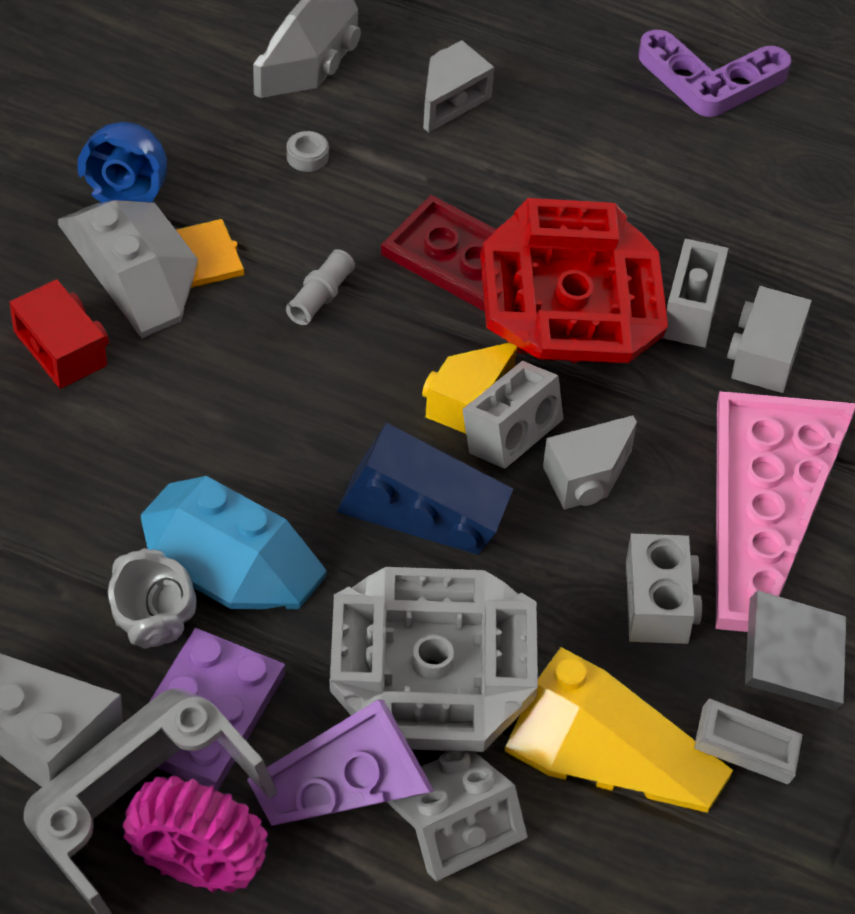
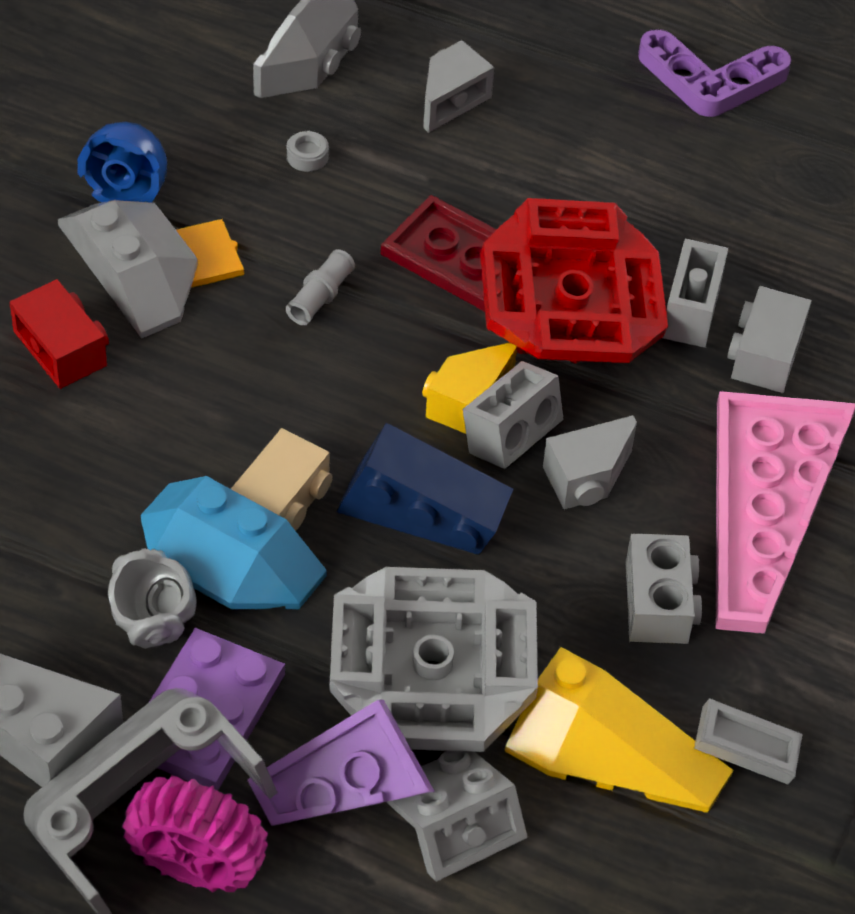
(287, 477): none -> tan brick
(796, 650): flat silver tile -> none

